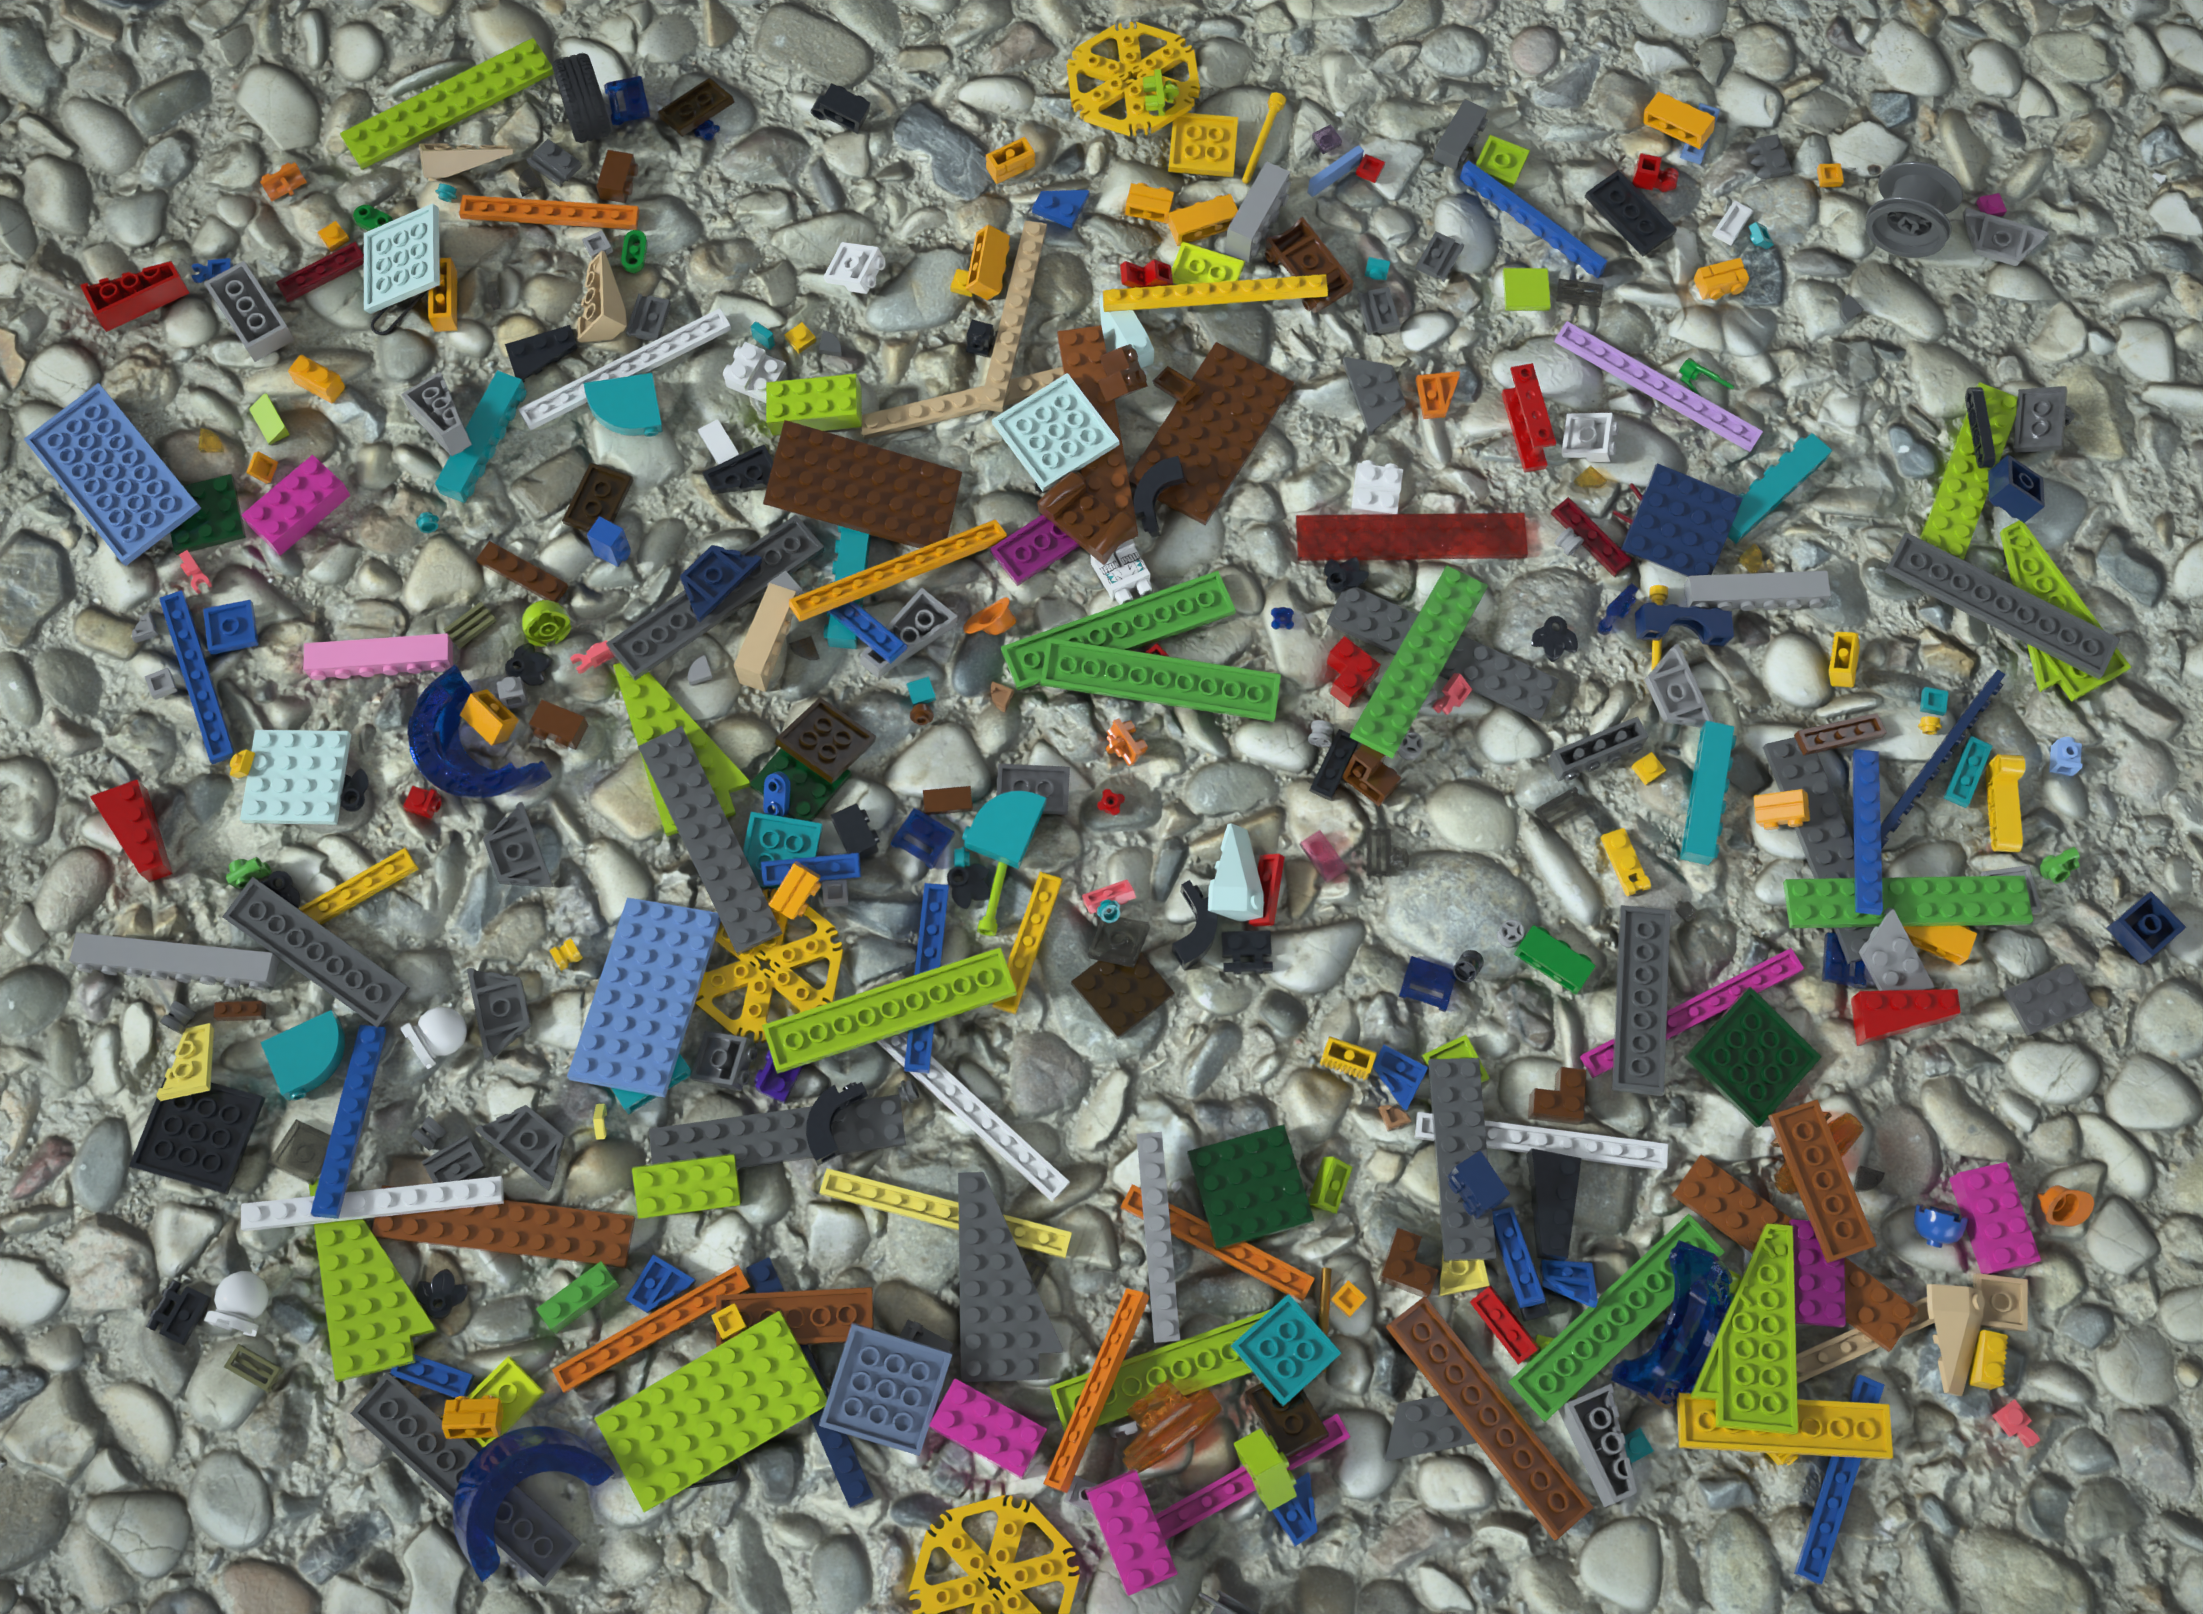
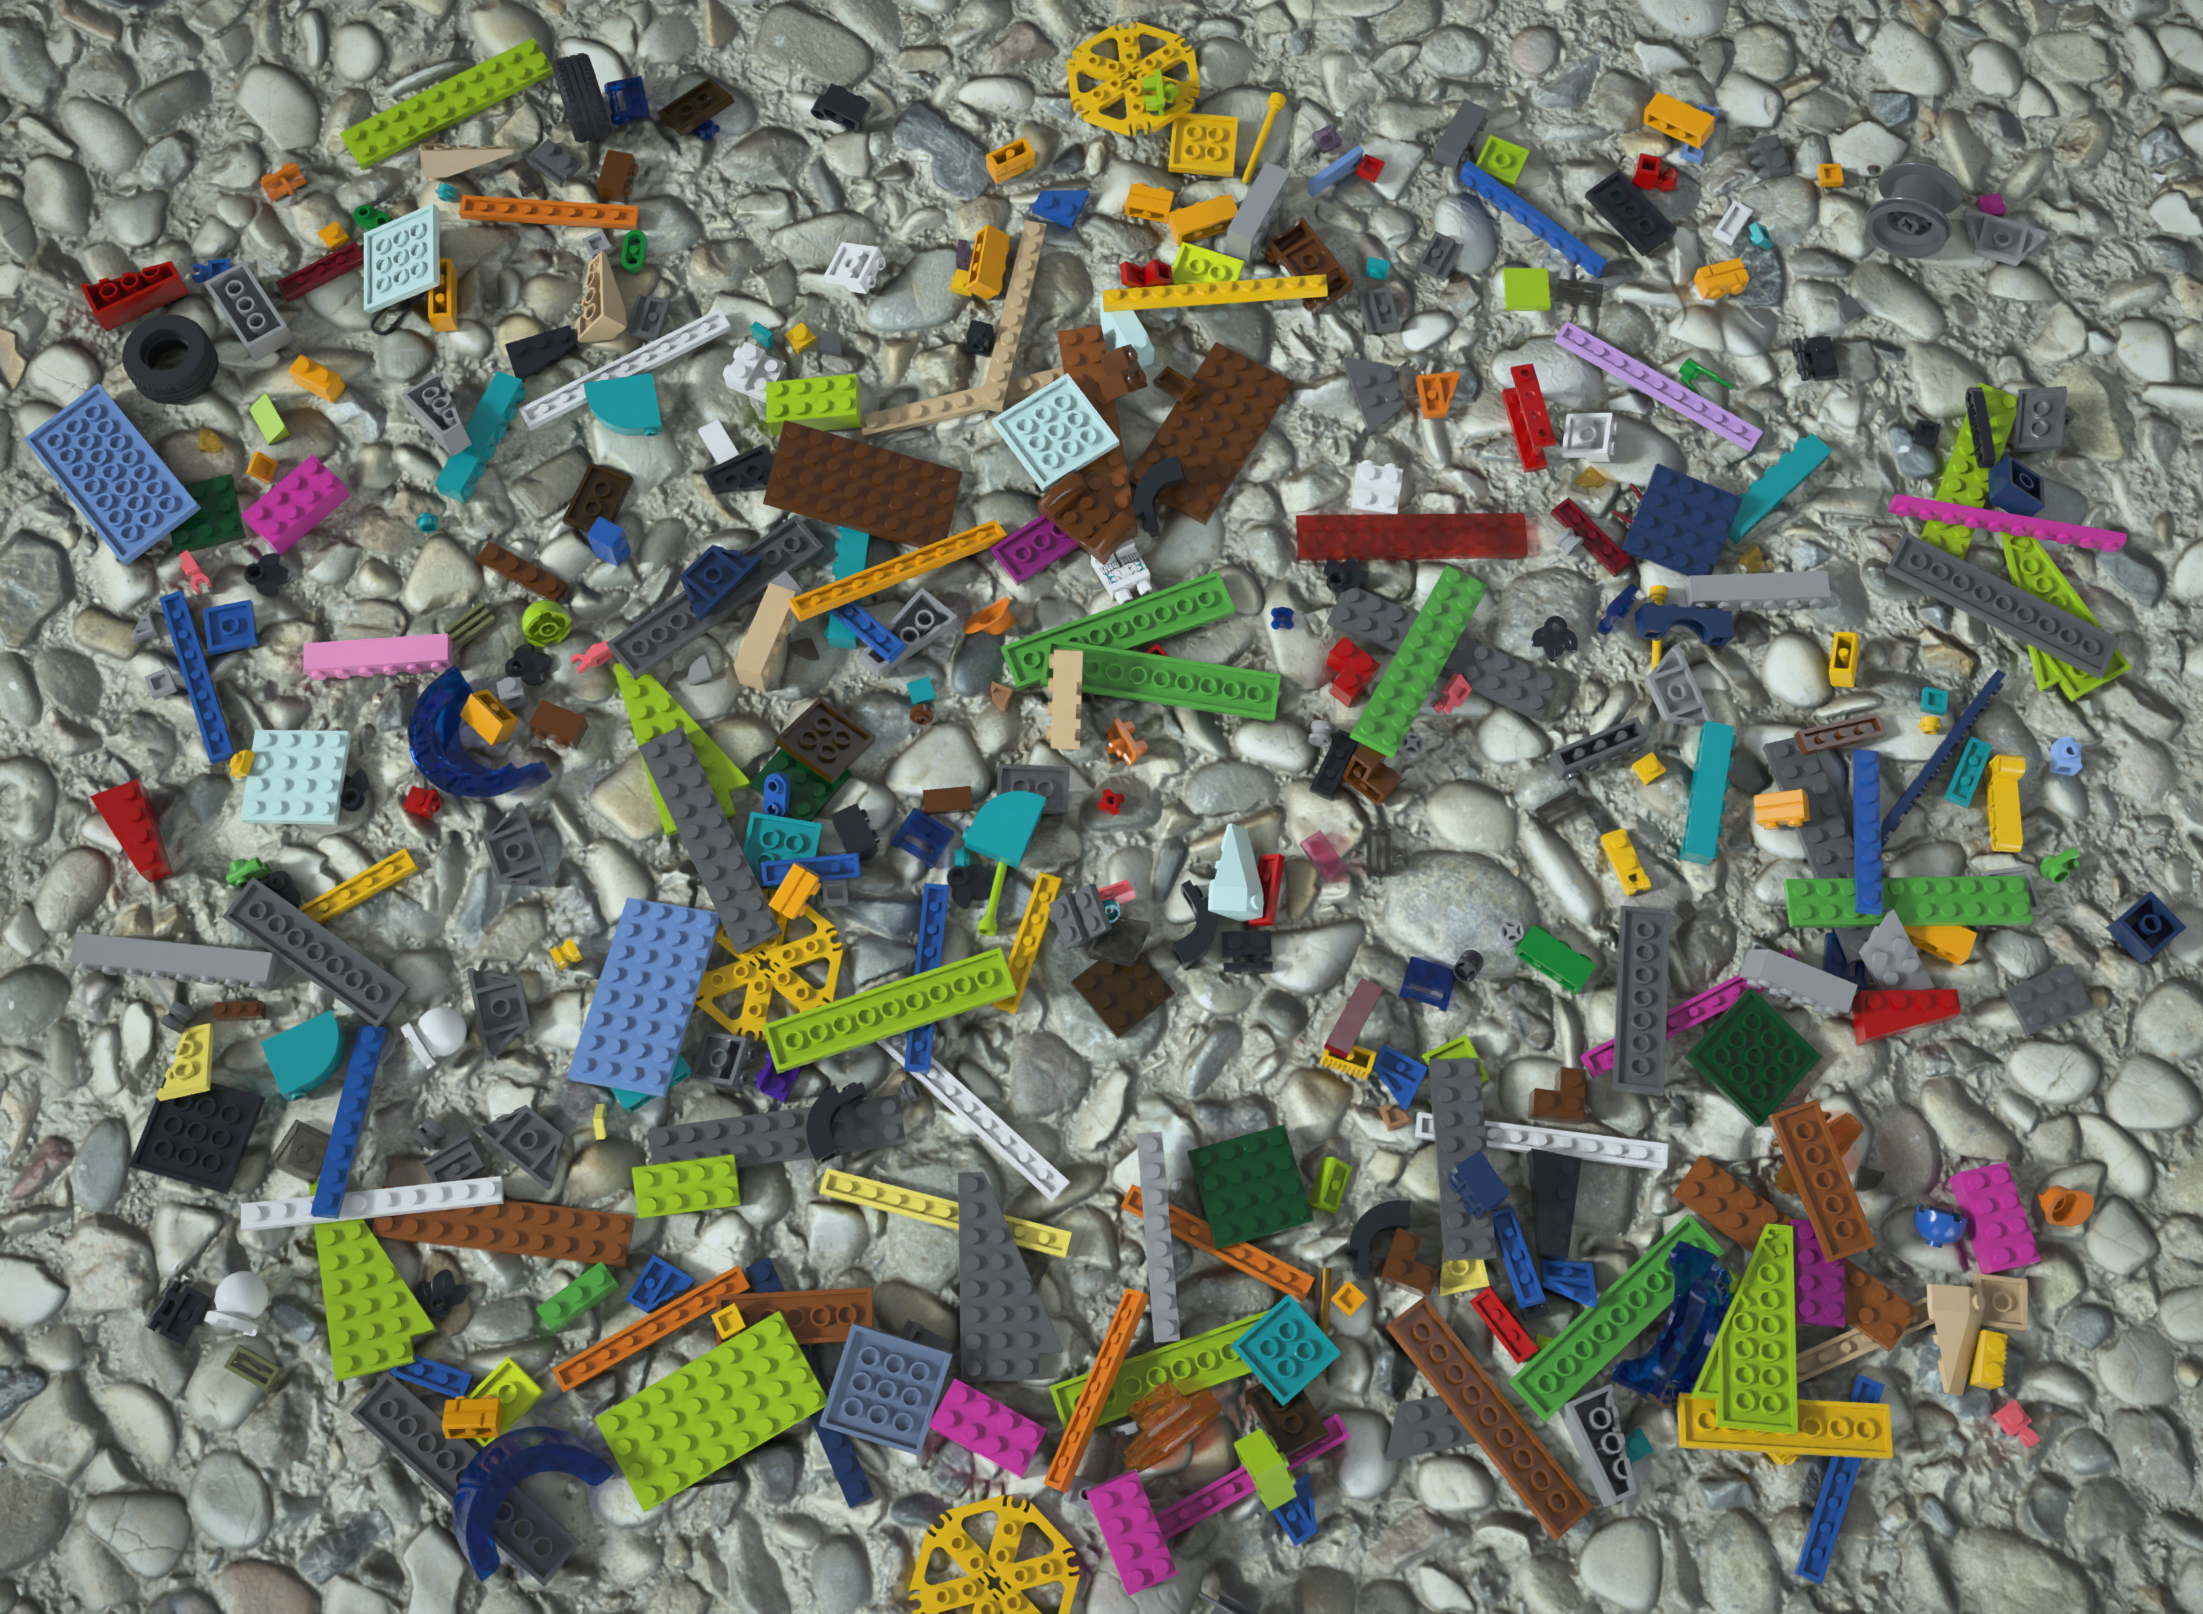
(158, 336): none -> black tyre
(271, 575): none -> black plate
(963, 254): none -> clear purple plate
(1066, 698): none -> tan wedge
(1079, 917): none -> dark grey plate
(1353, 1018): none -> tile
(1379, 1218): none -> black arch
(1797, 981): none -> light grey brick
(1821, 357): none -> black plate
(1926, 433): none -> black plate
(2009, 523): none -> dark pink plate

